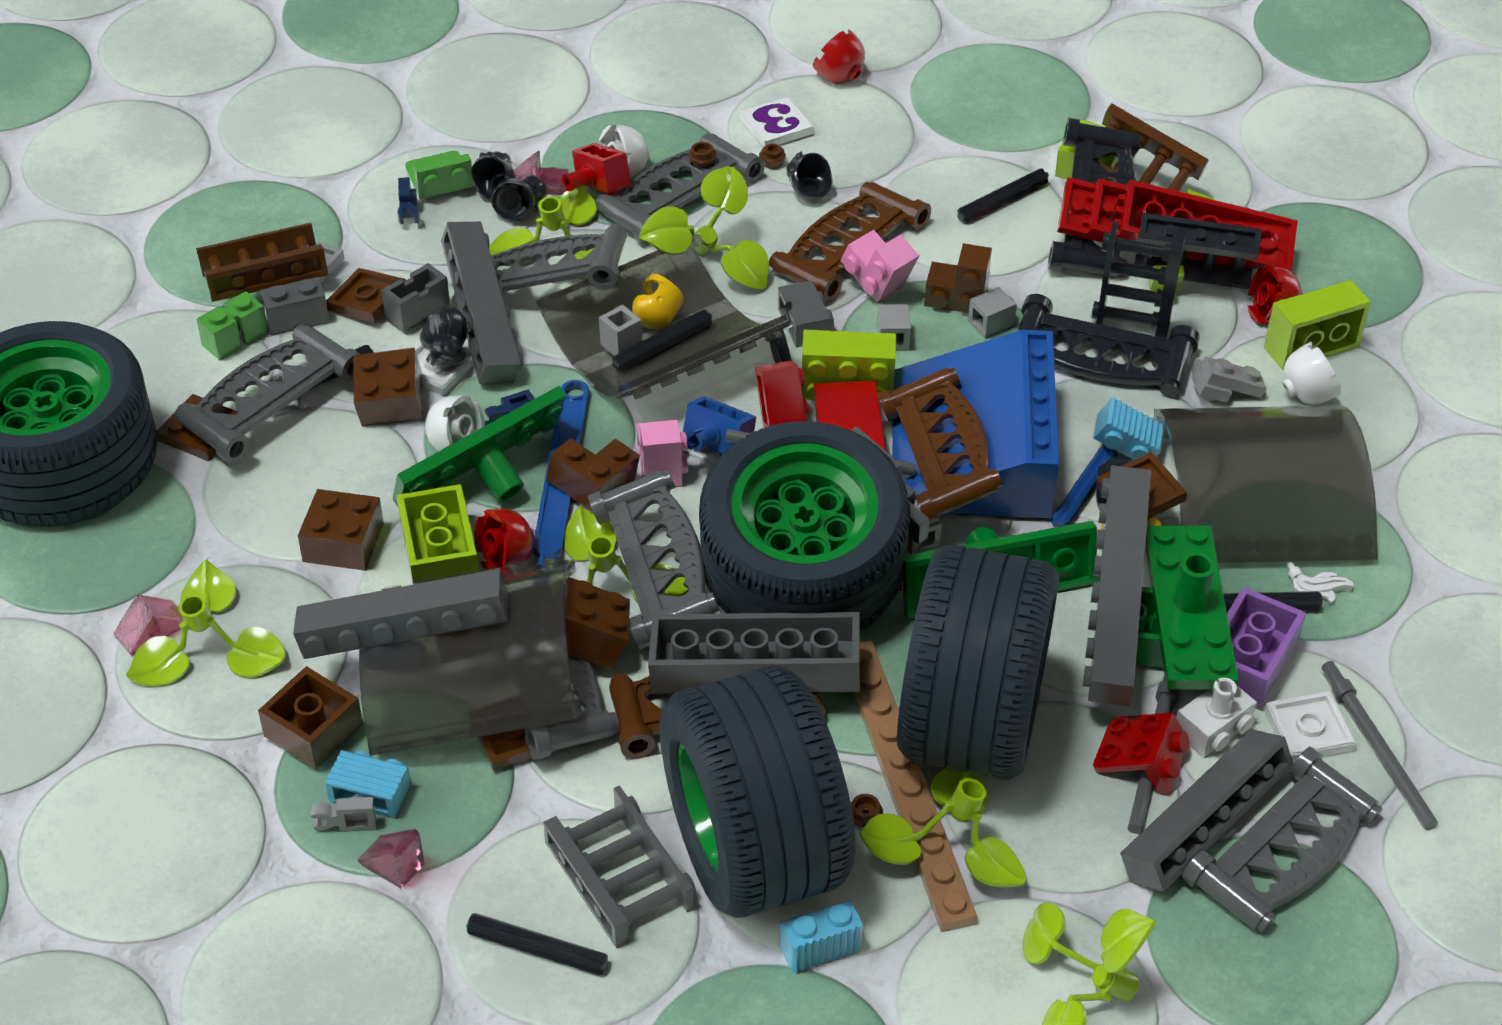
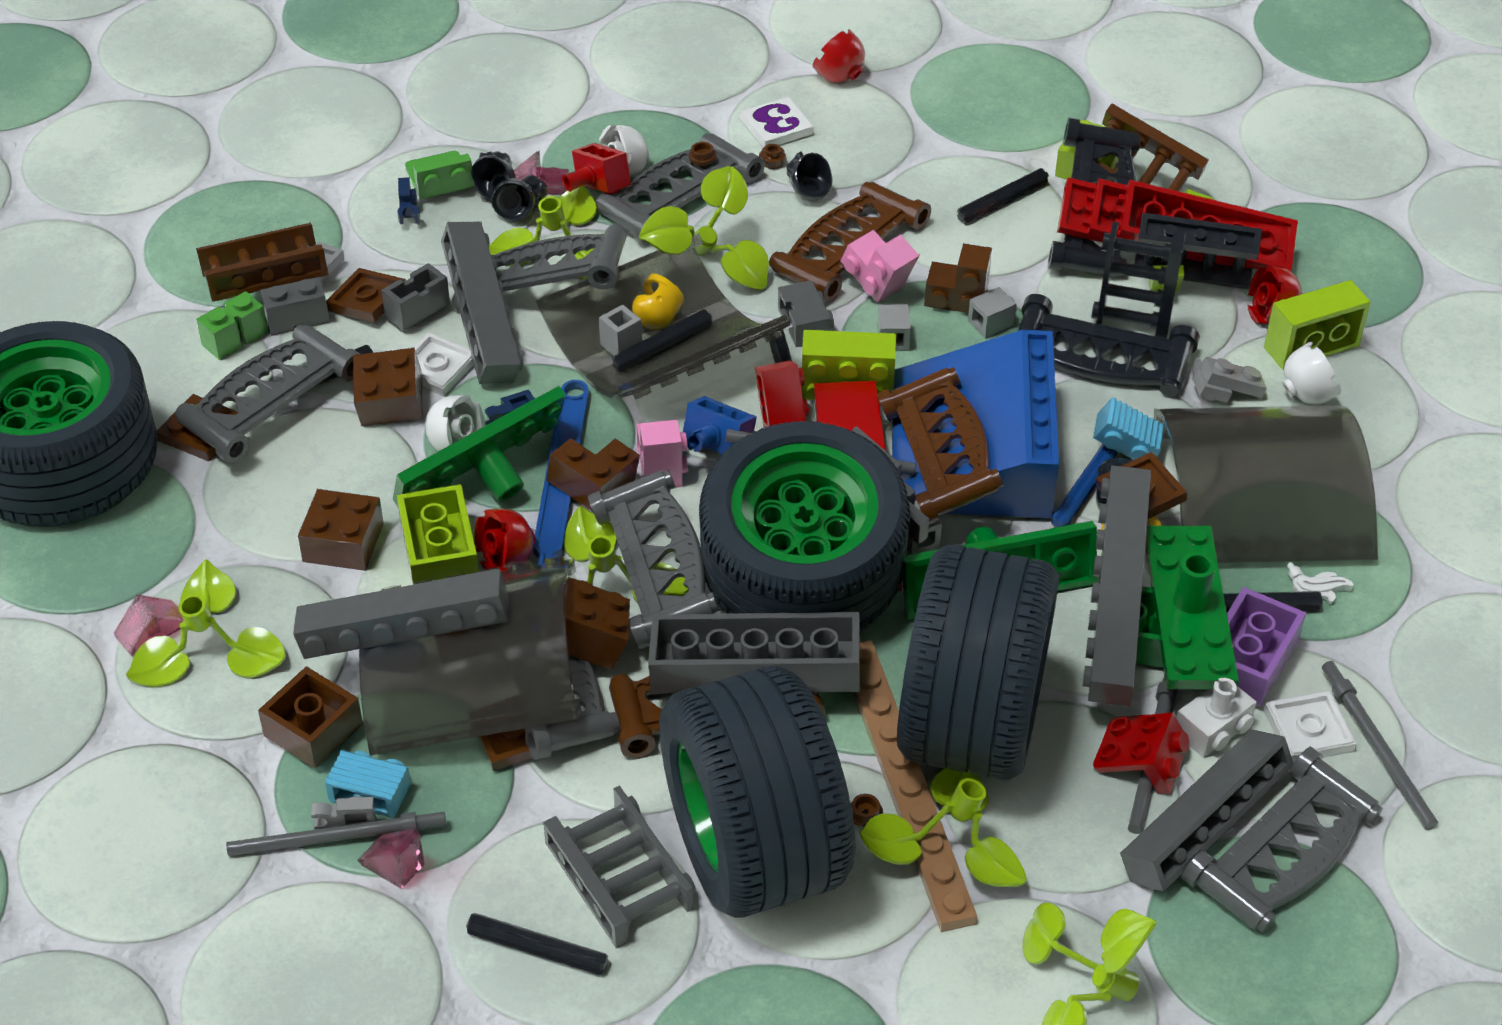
(331, 834): none -> dark grey bar
(445, 337): black hair -> none
(821, 936): medium azure brick -> none

